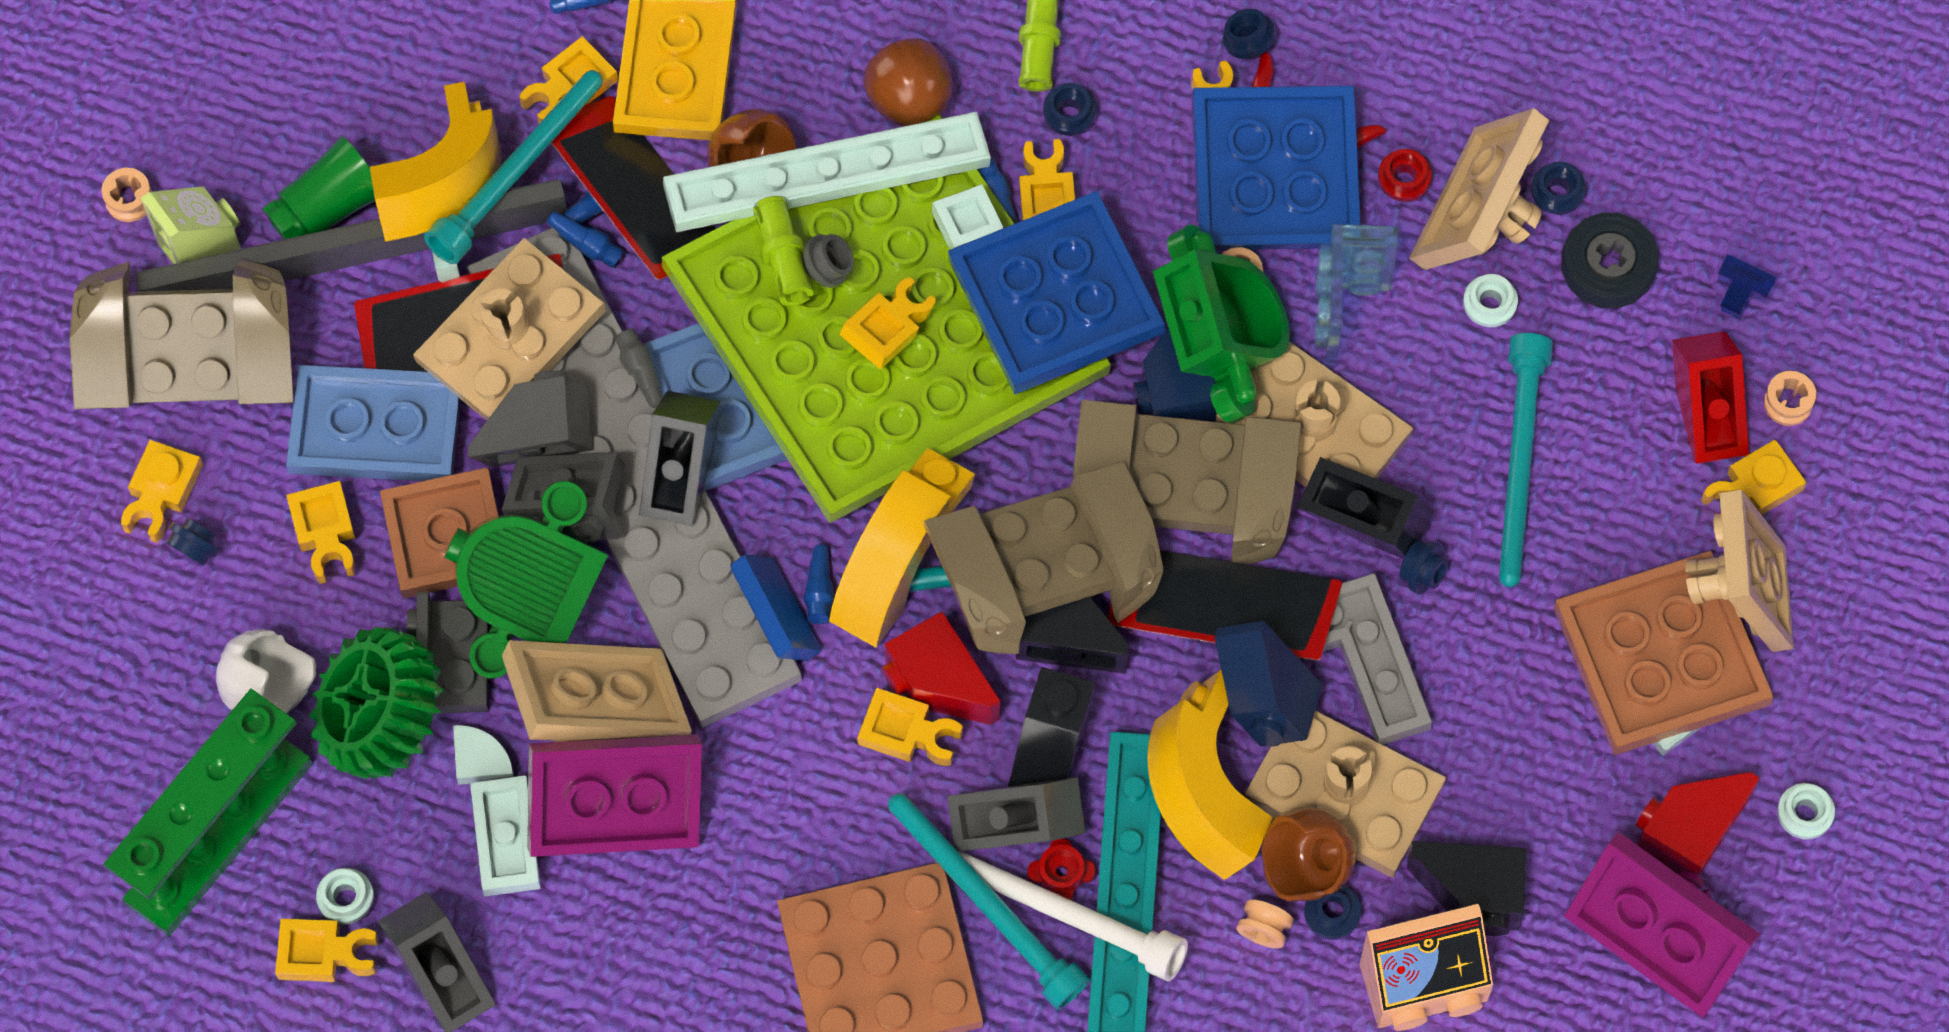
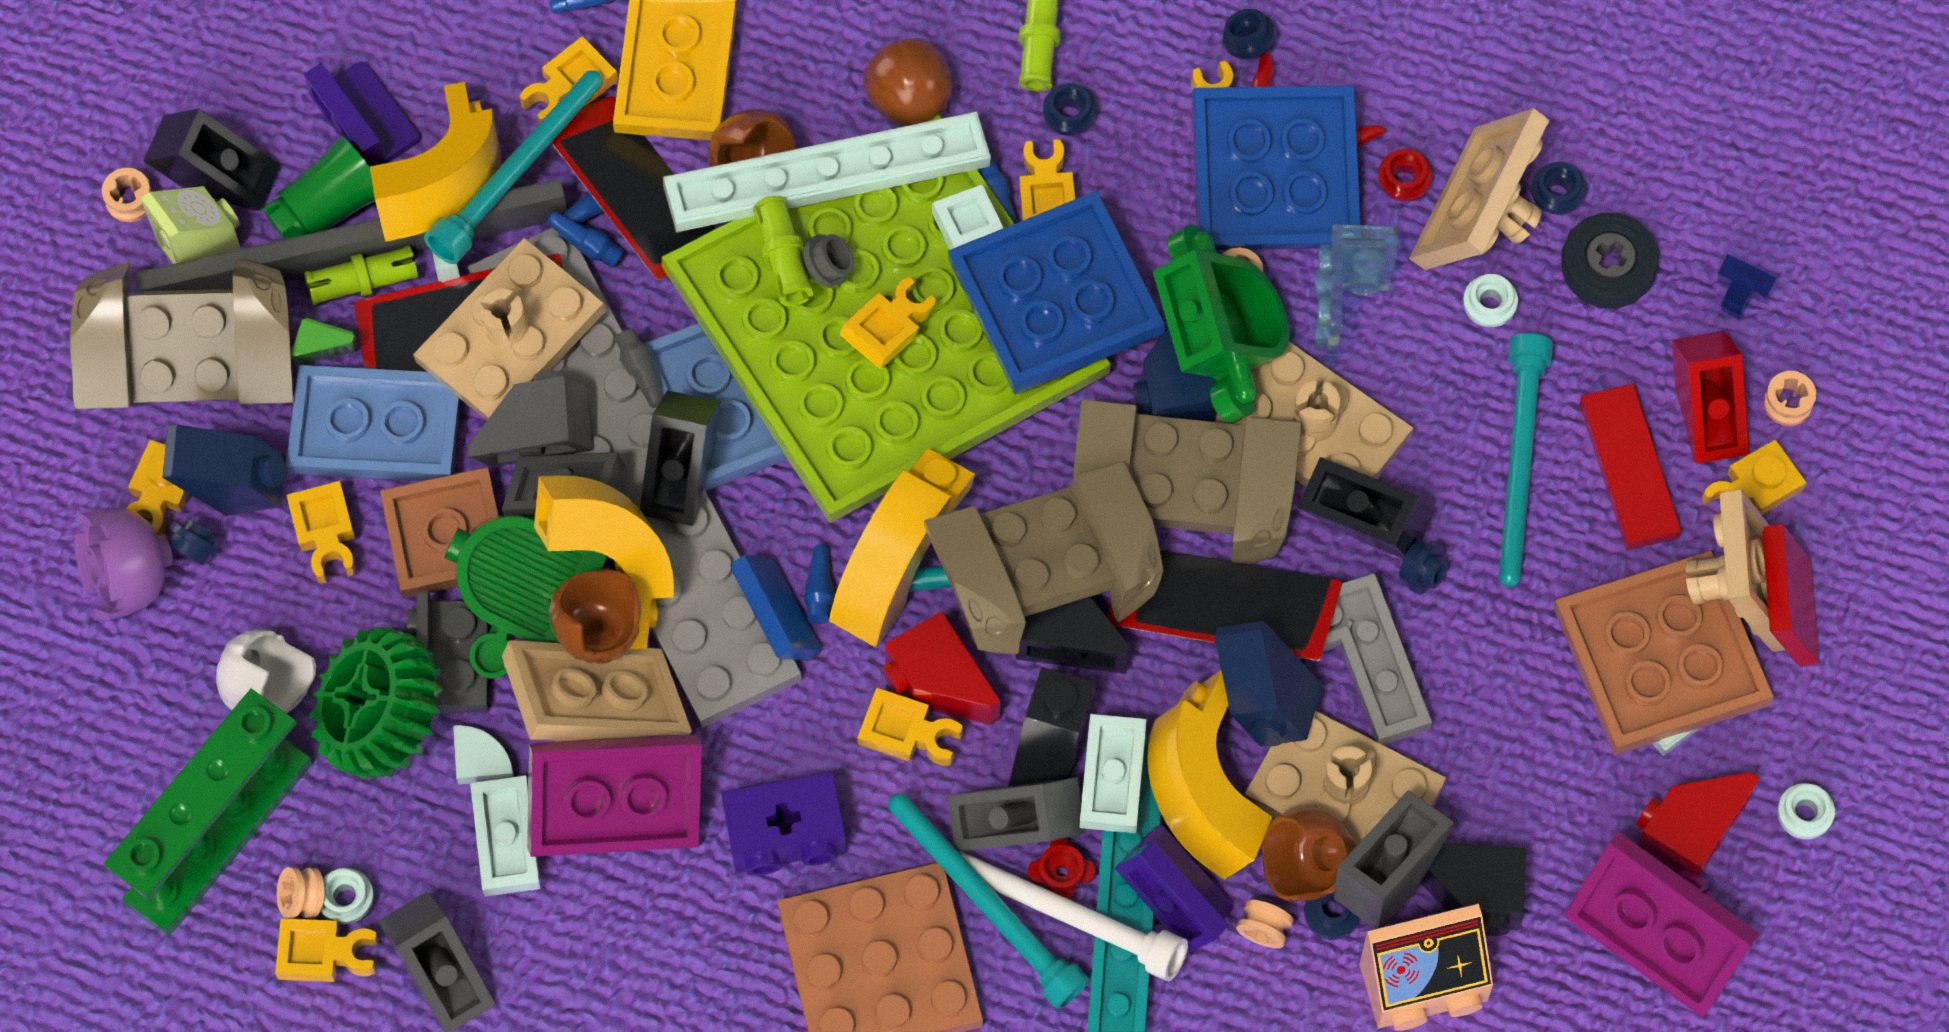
(120, 560): none -> medium lavender cylinder
(203, 152): none -> black slope
(224, 469): none -> dark blue slope
(300, 892): none -> light nougat bush
(321, 341): none -> bright green slope
(361, 275): none -> lime pin
(362, 112): none -> dark purple panel
(596, 615): none -> dark orange hair
(599, 518): none -> yellow arch
(805, 802): none -> dark purple brick
(1113, 773): none -> light aqua plate
(1175, 888): none -> dark purple panel
(1391, 860): none -> dark grey slope
(1630, 467): none -> red tile
(1790, 595): none -> red tile

